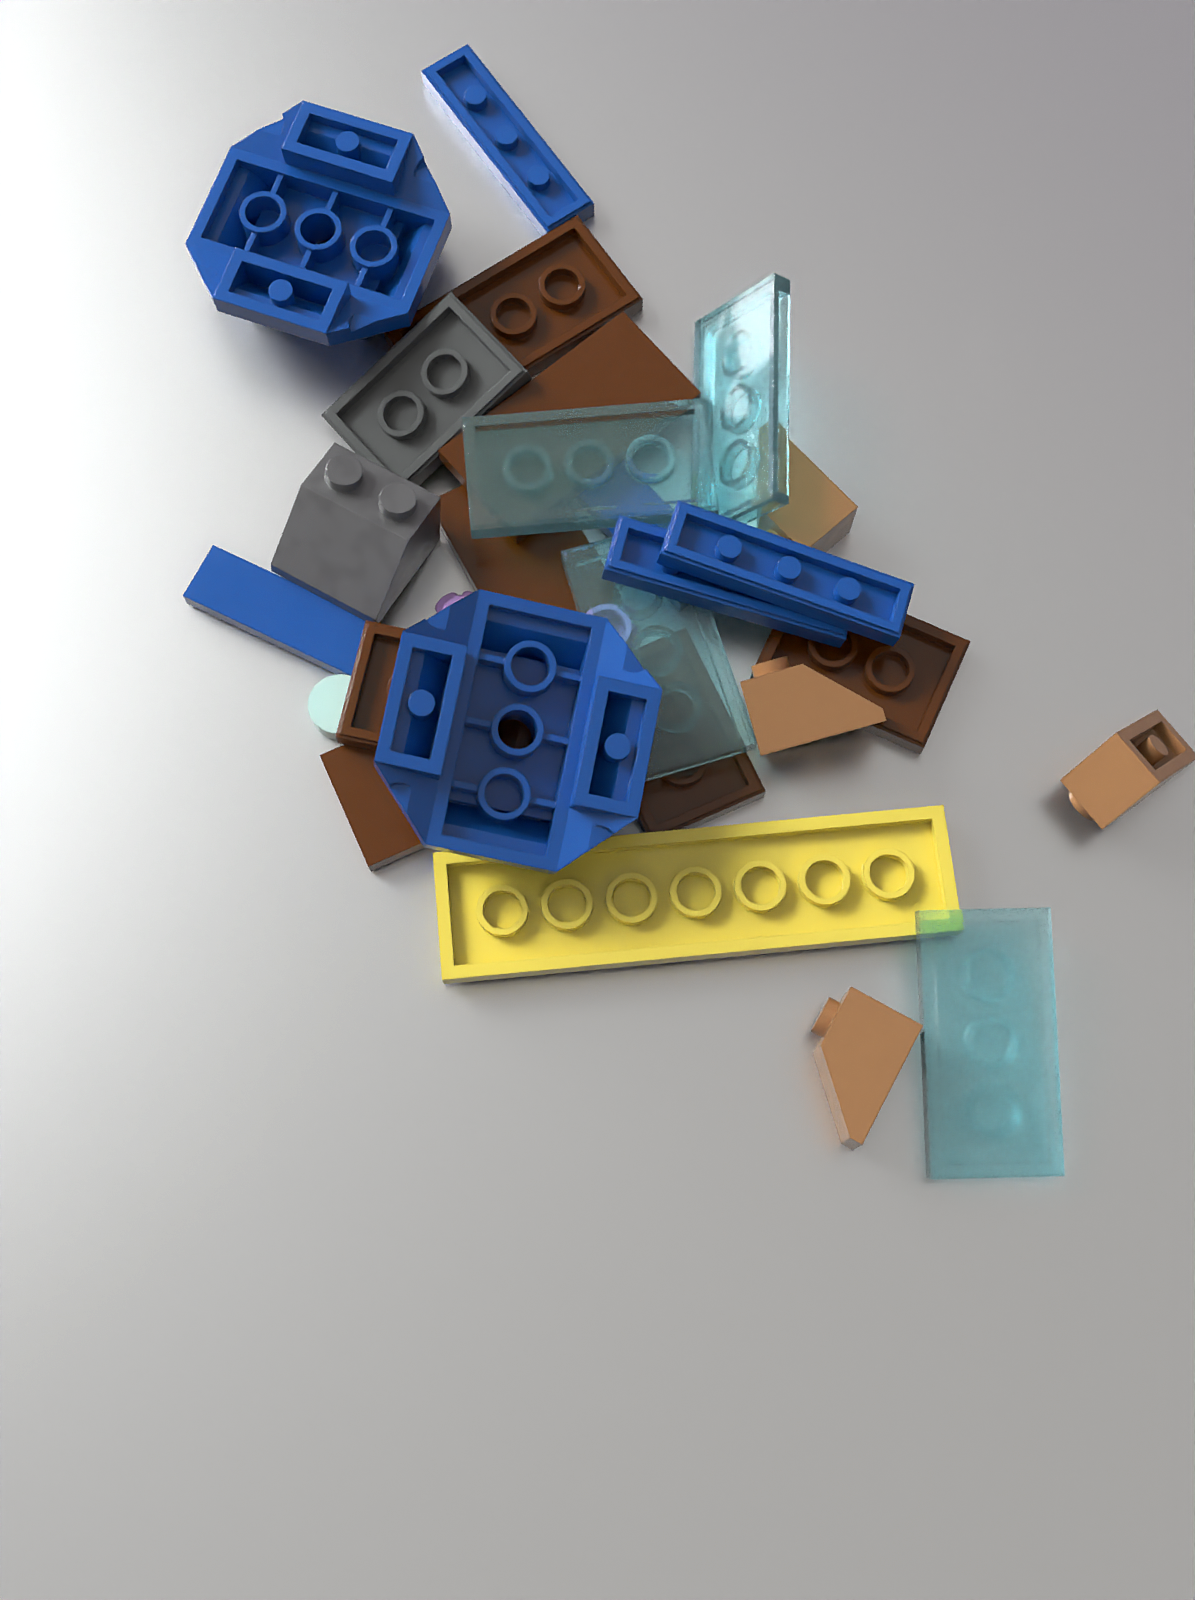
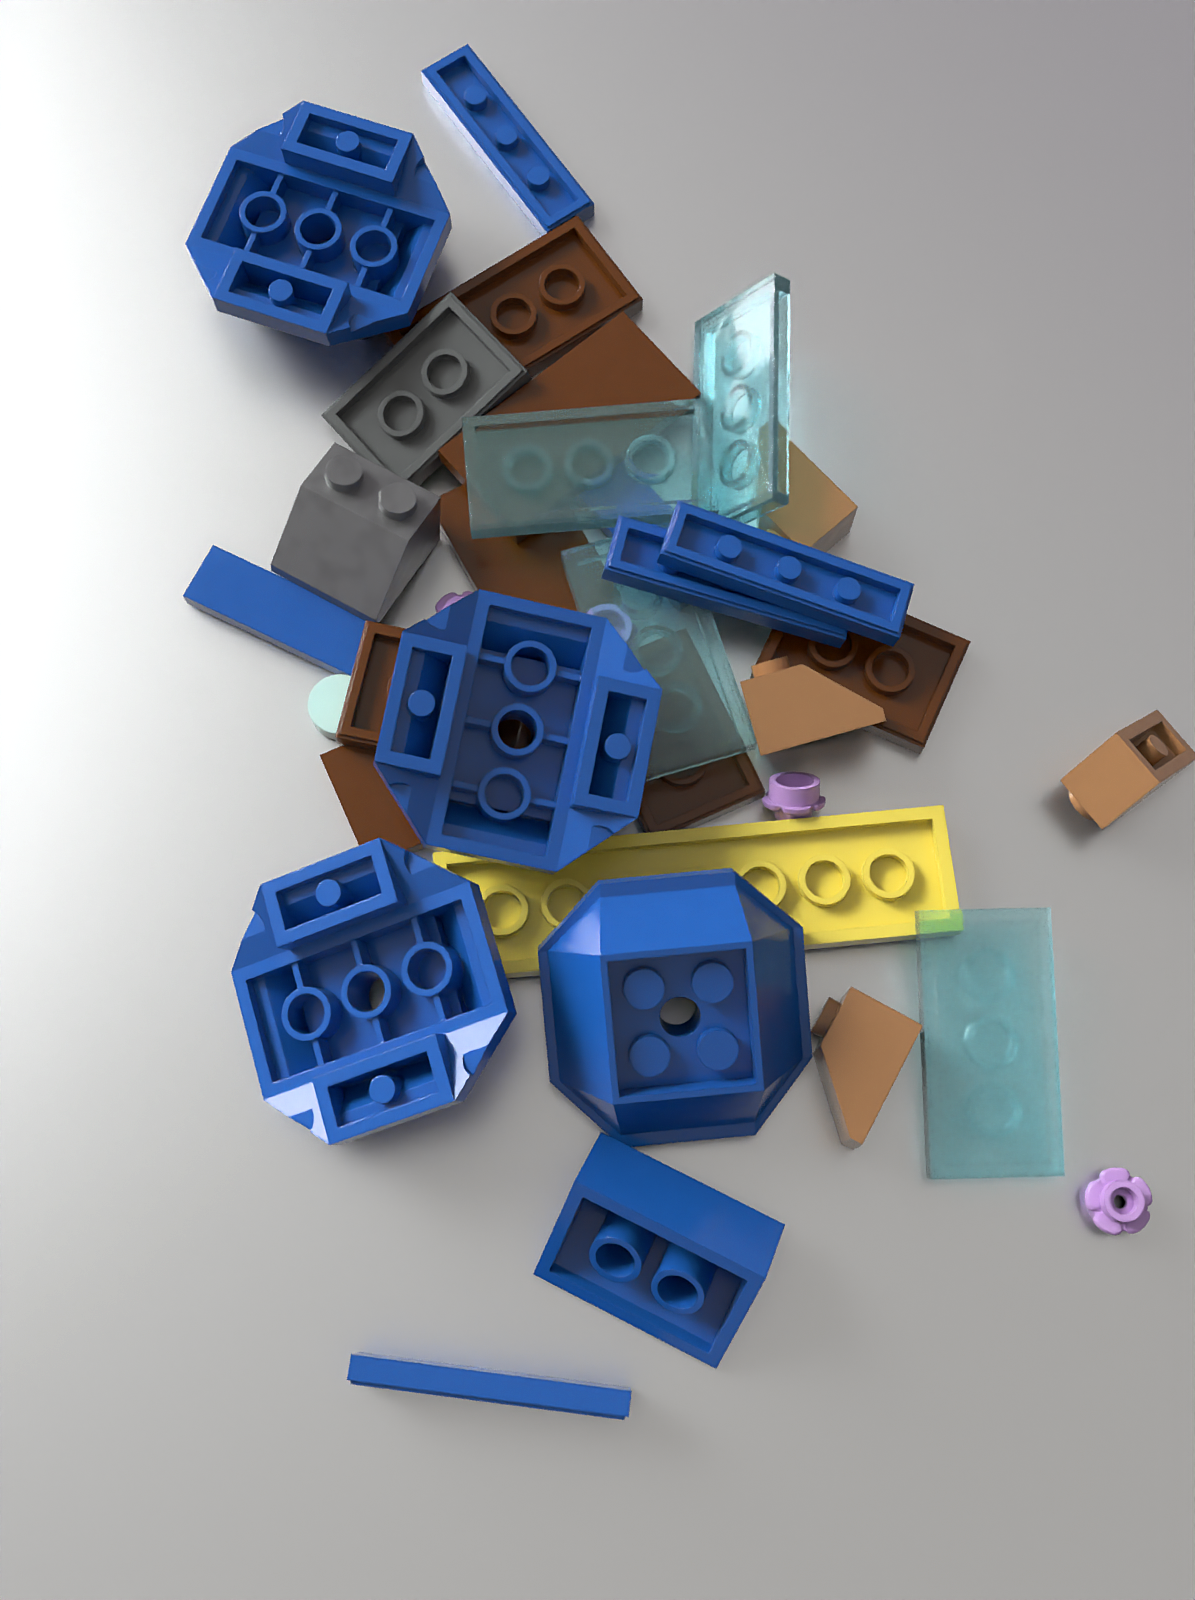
(309, 976): none -> blue piece
(489, 1385): none -> blue tile
(659, 1250): none -> blue slope
(662, 939): none -> blue piece
(793, 795): none -> lavender plate
(1101, 1207): none -> lavender plate

